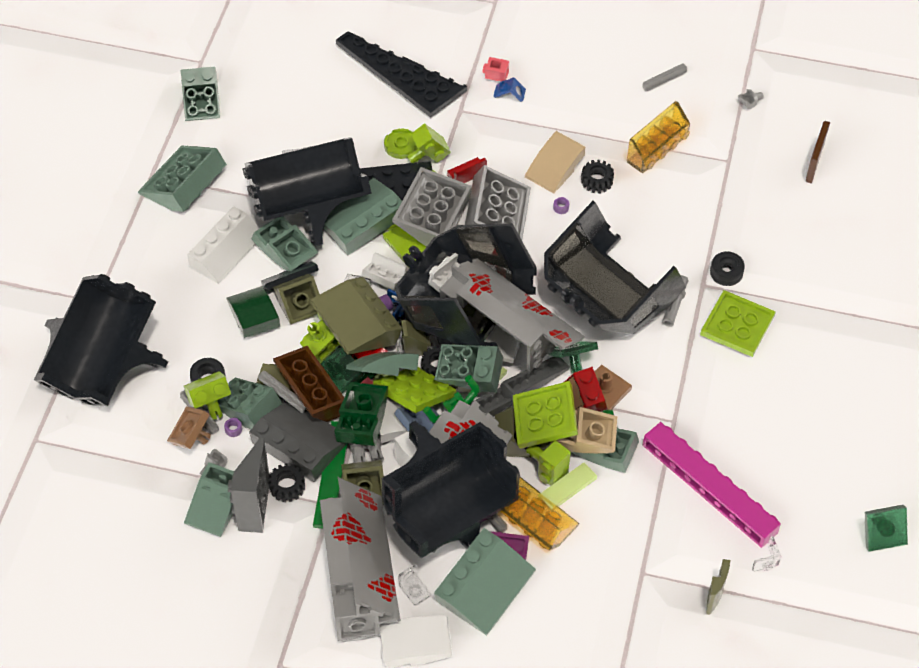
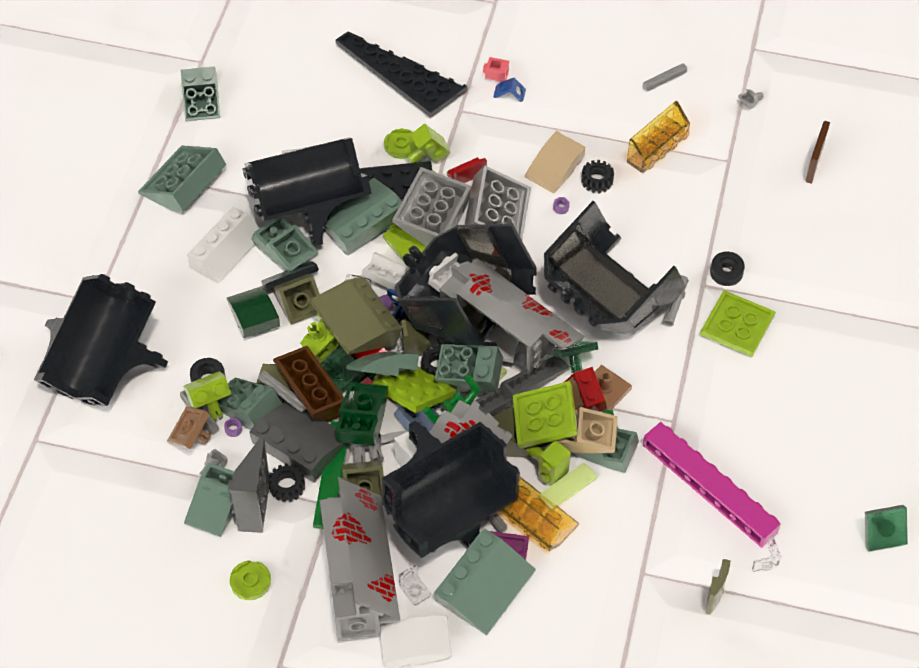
(250, 580): none -> lime tile

